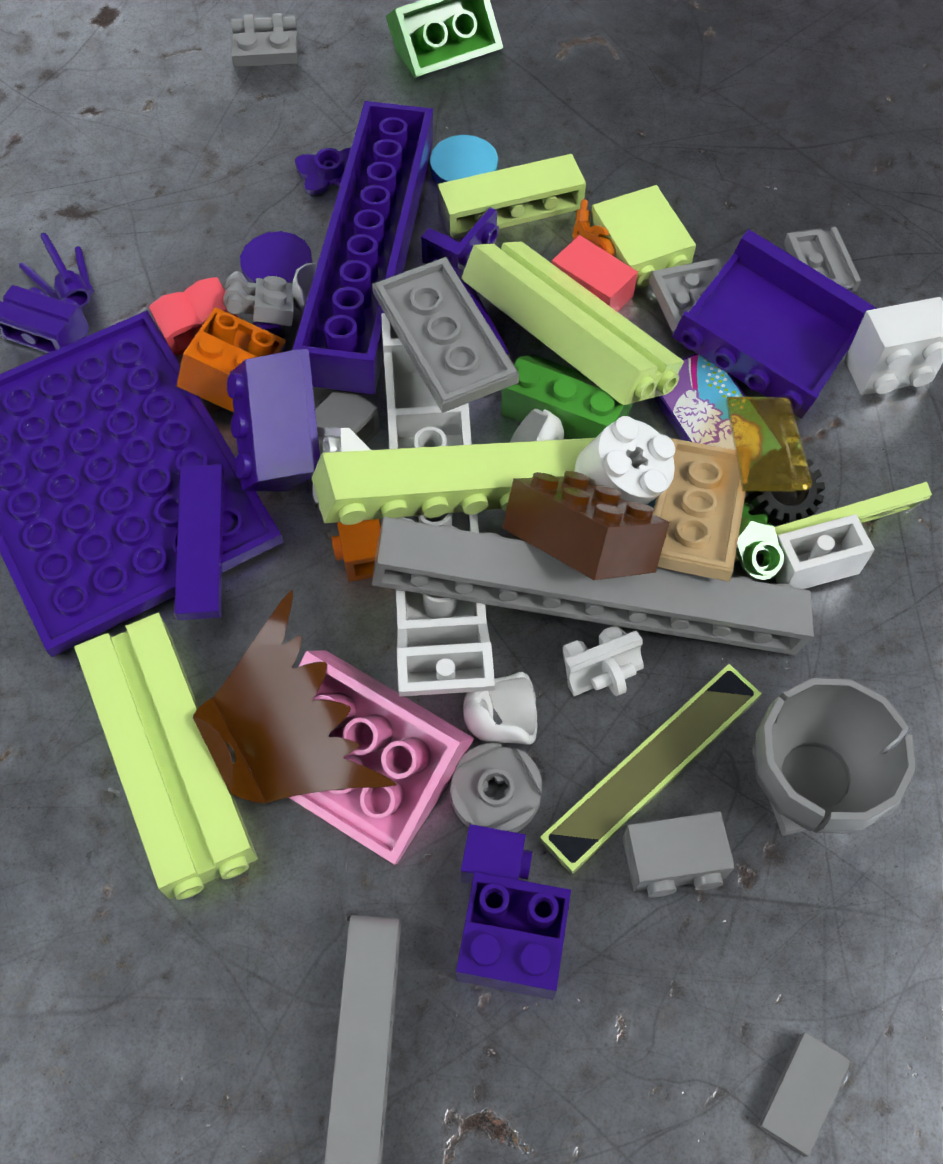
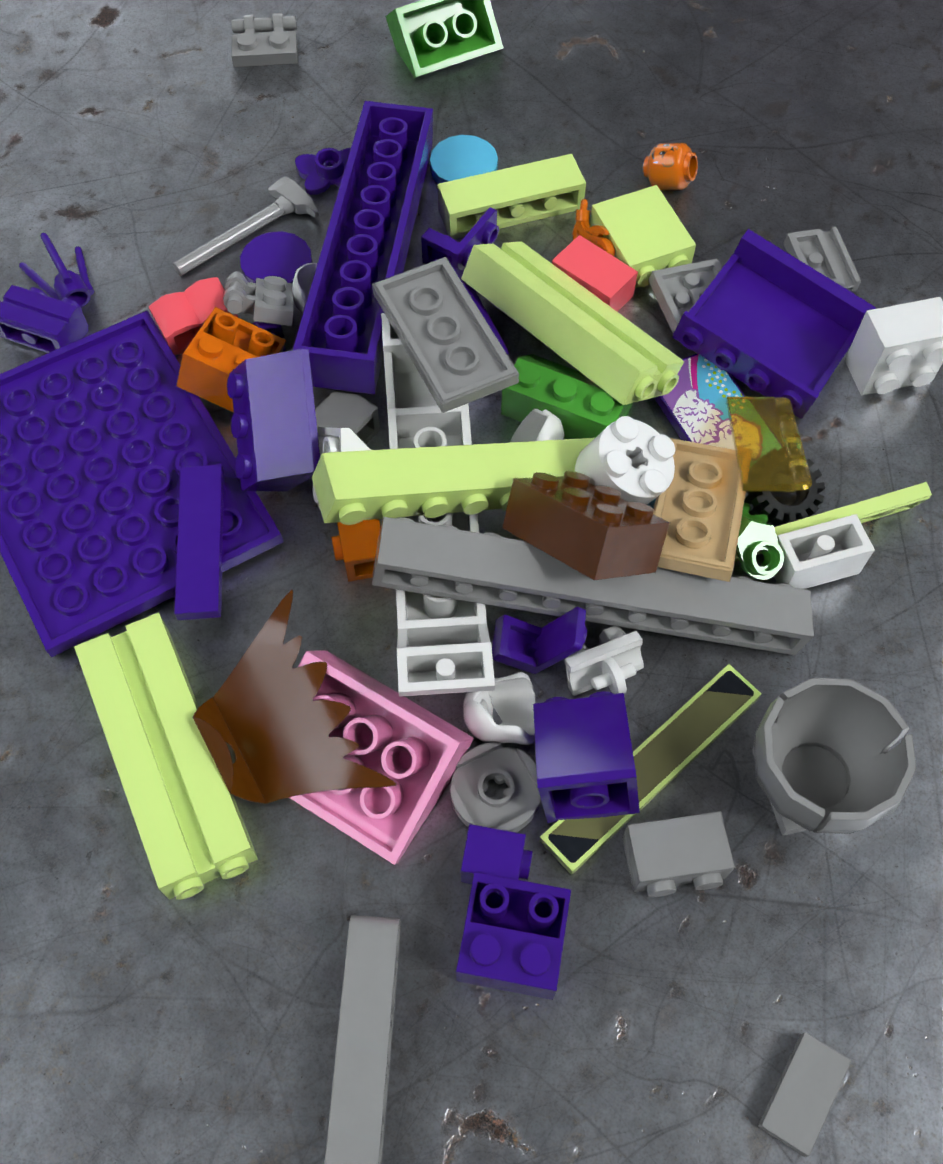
(289, 199): none -> light grey piece
(535, 647): none -> dark purple bracket
(585, 757): none -> dark purple slope
(671, 166): none -> orange head

